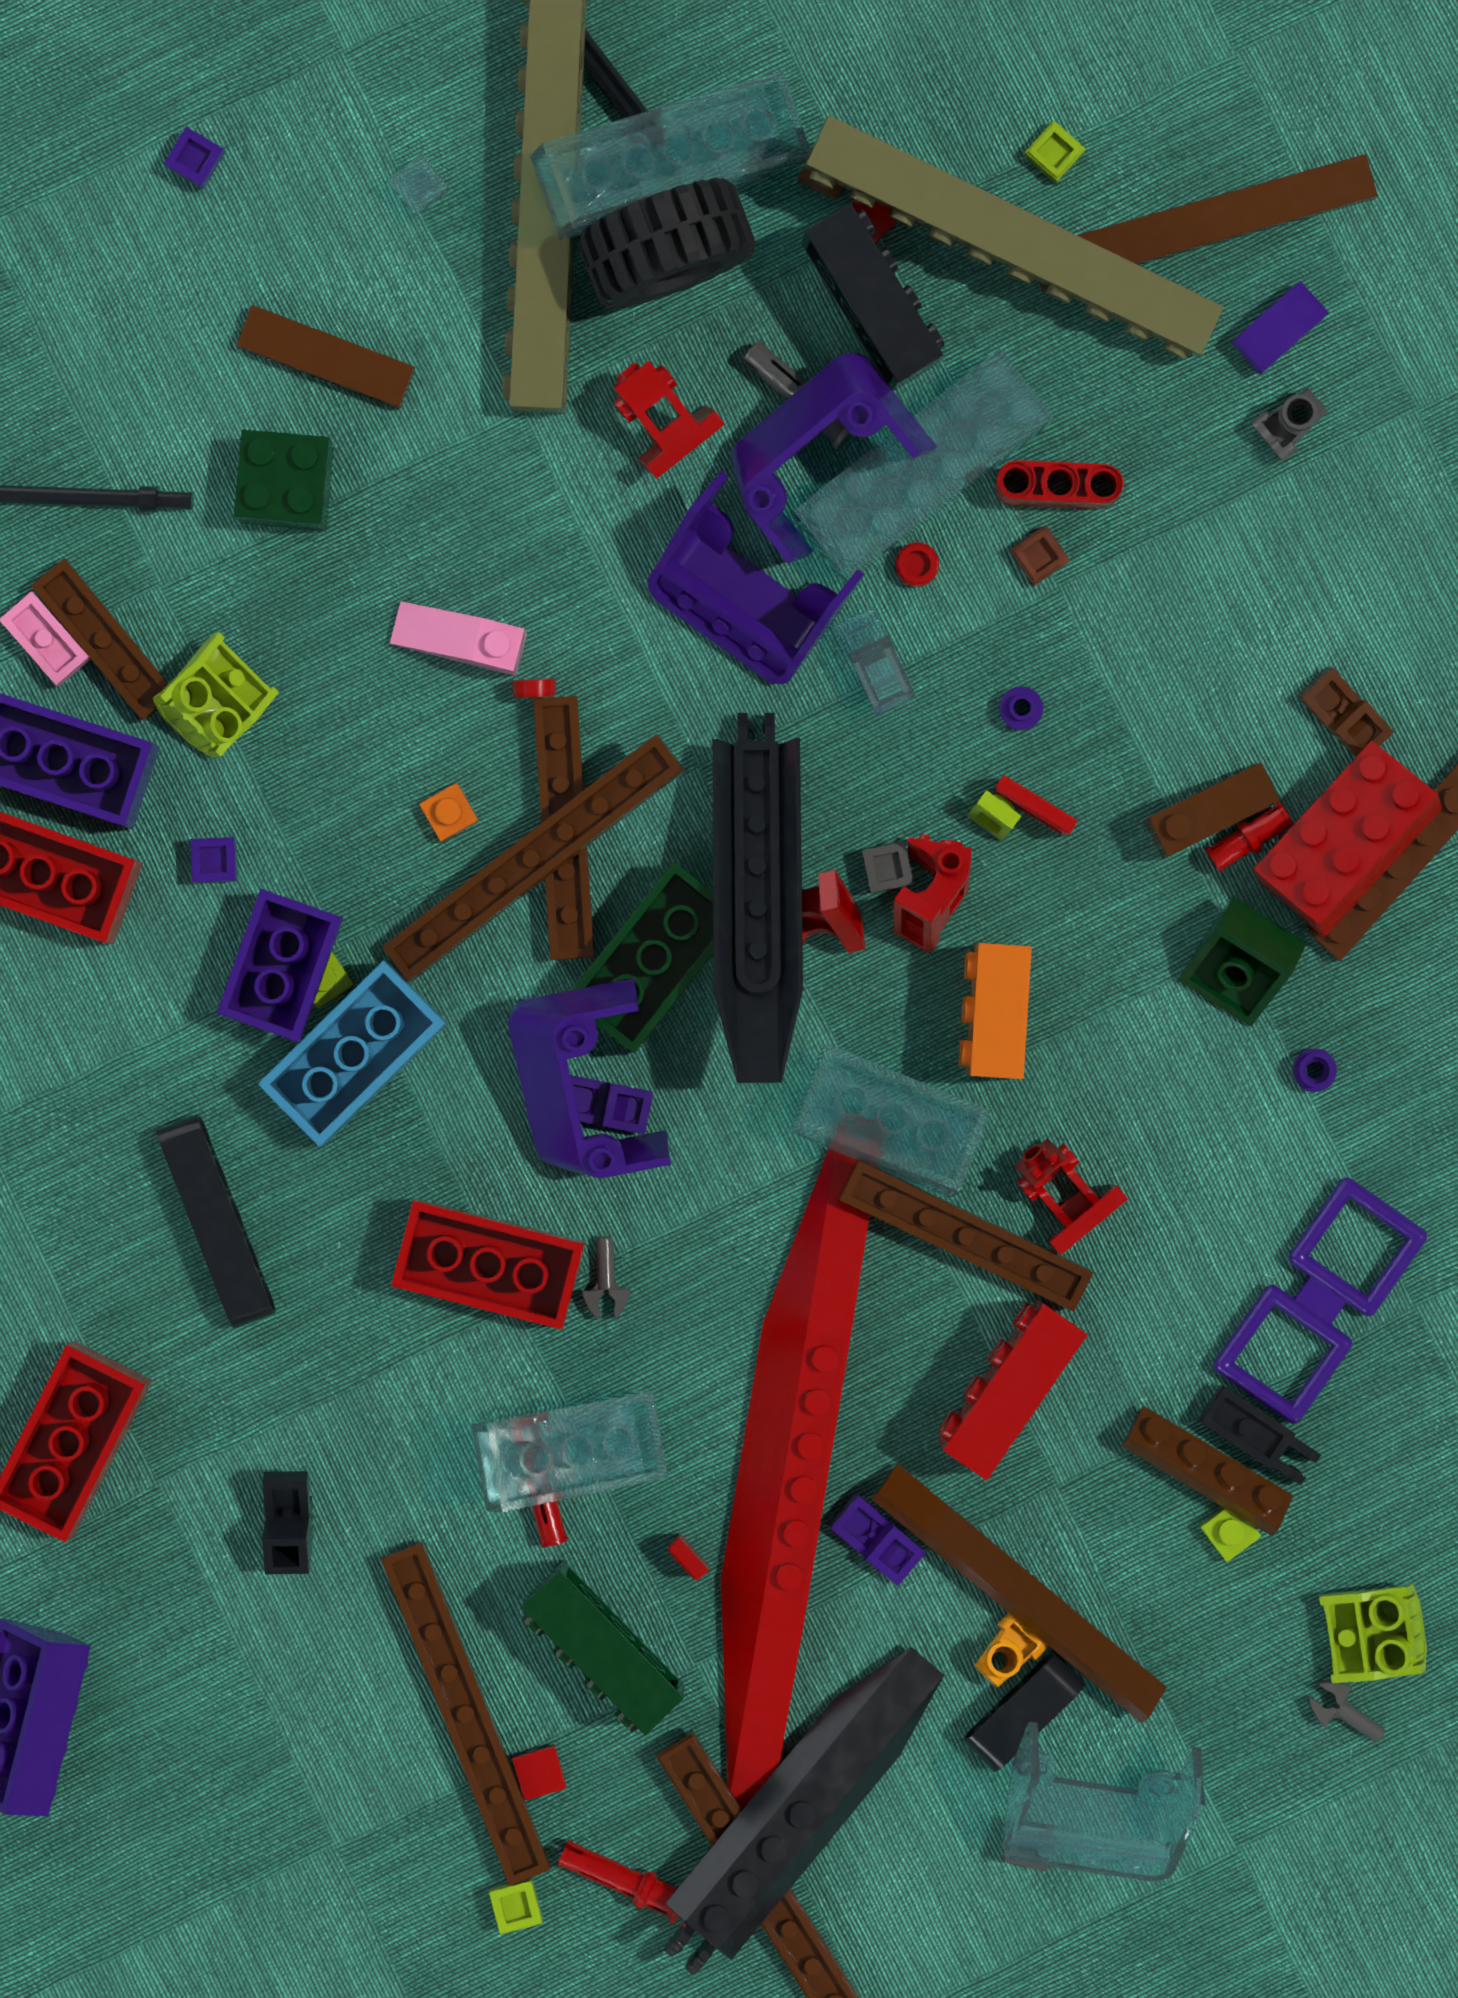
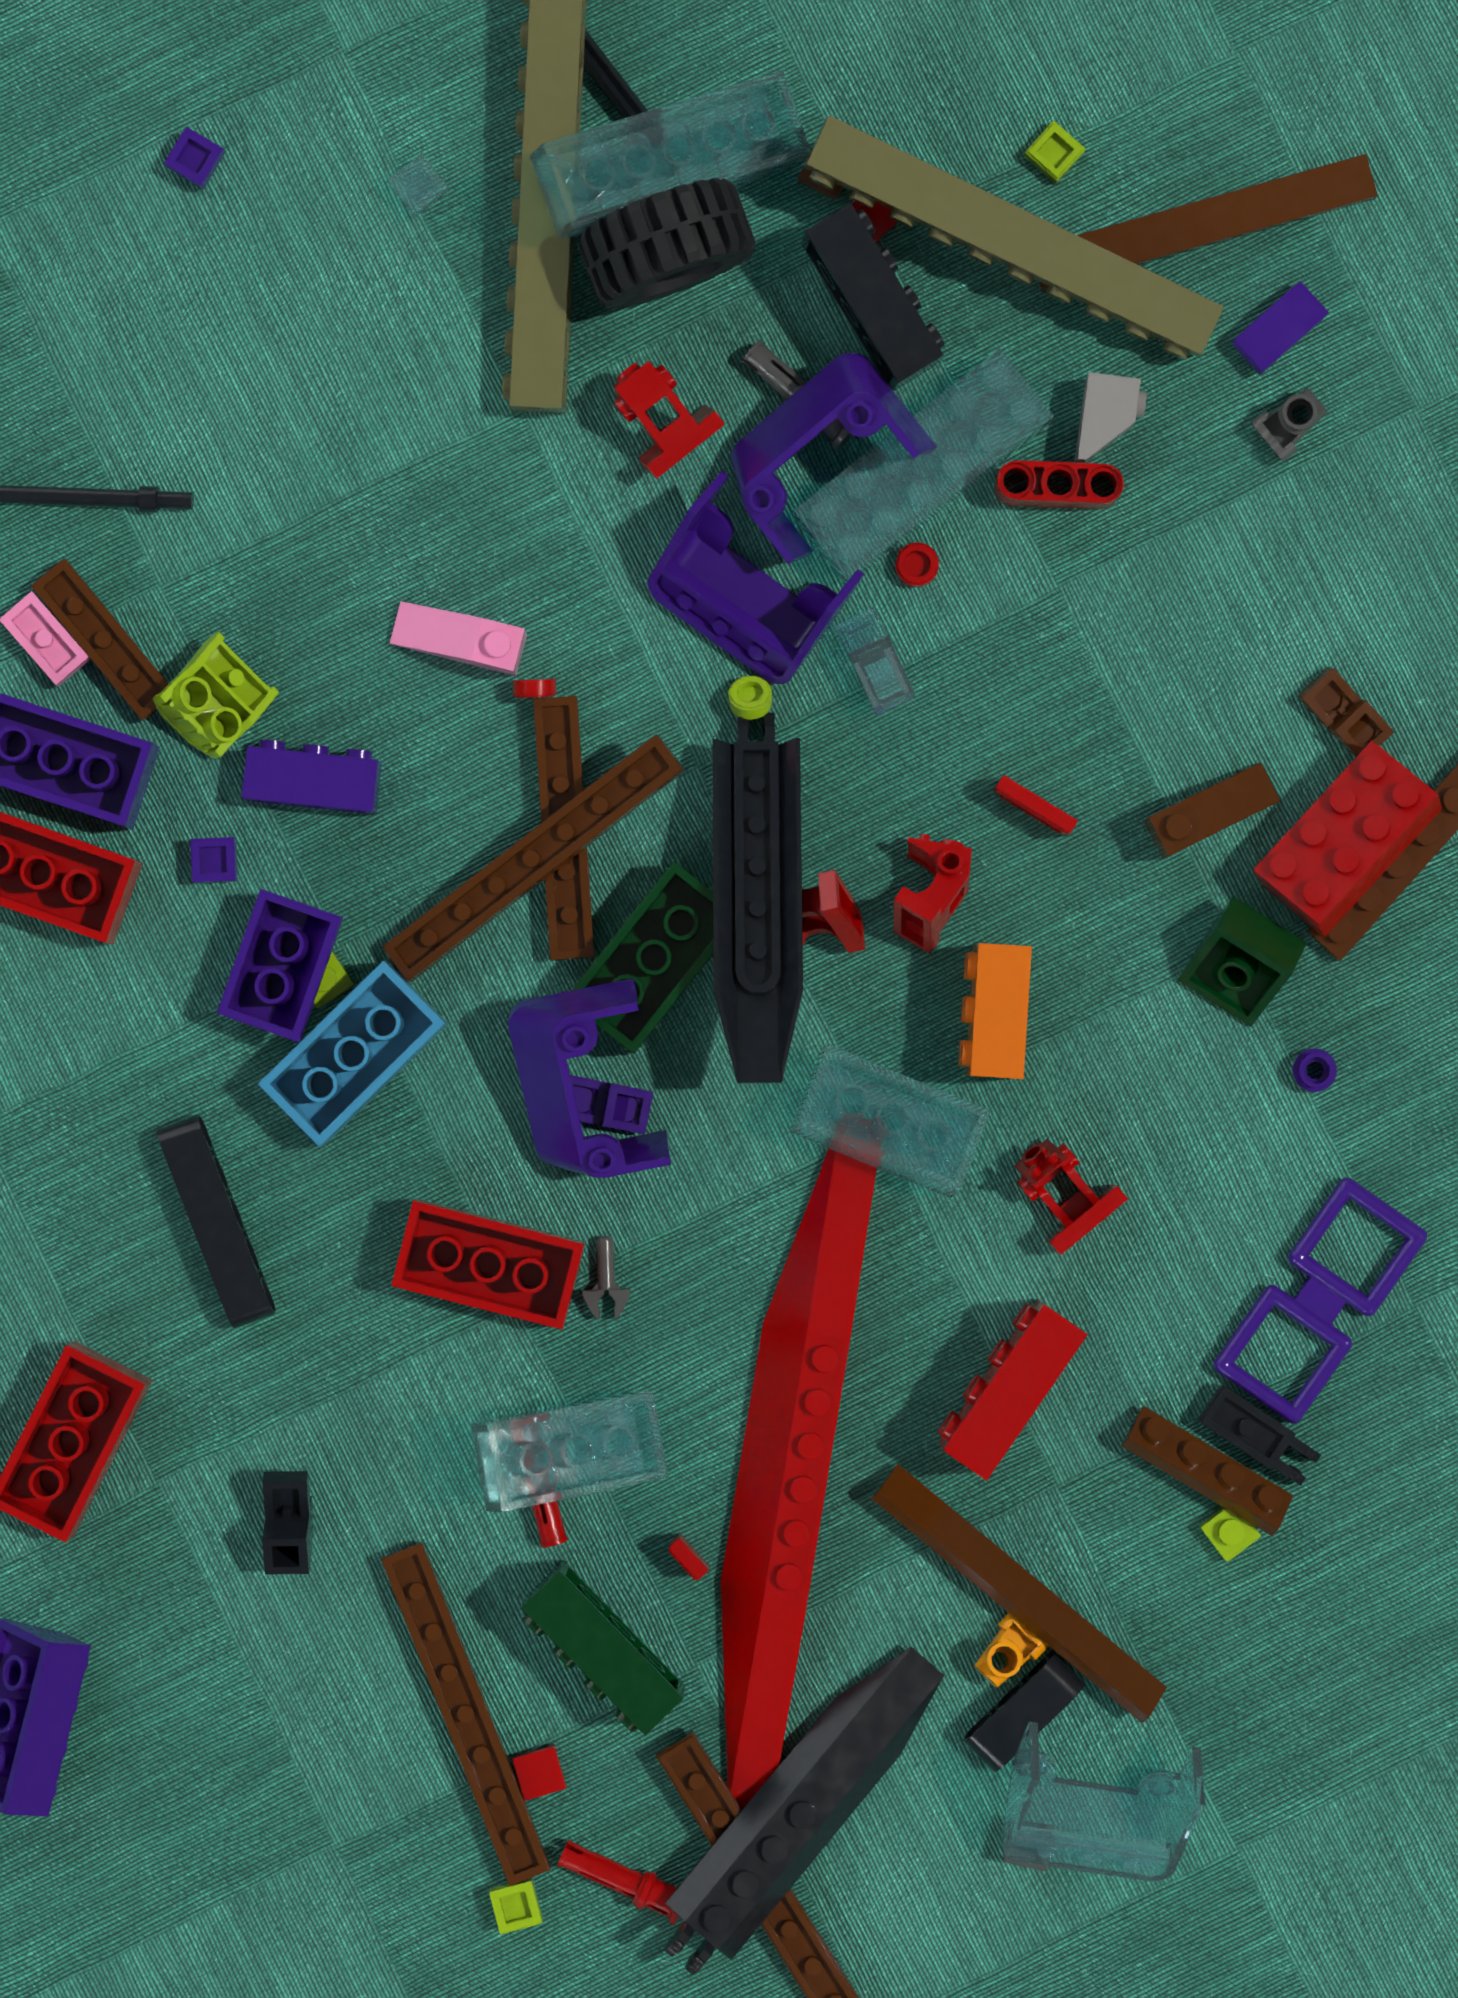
(284, 480): dark green brick -> none
(312, 777): none -> dark purple brick
(326, 357): reddish brown tile -> none
(449, 812): orange plate -> none
(750, 697): none -> lime tile
(876, 1538): dark purple slope -> none
(887, 867): dark grey plate -> none
(965, 1234): reddish brown plate -> none
(994, 814): lime plate -> none
(1011, 718): dark purple plate -> none
(1039, 555): copper tile -> none
(1107, 412): none -> light grey slope
(1249, 837): red pin -> none
(1344, 1711): dark grey bar -> none
(1375, 1633): lime slope -> none

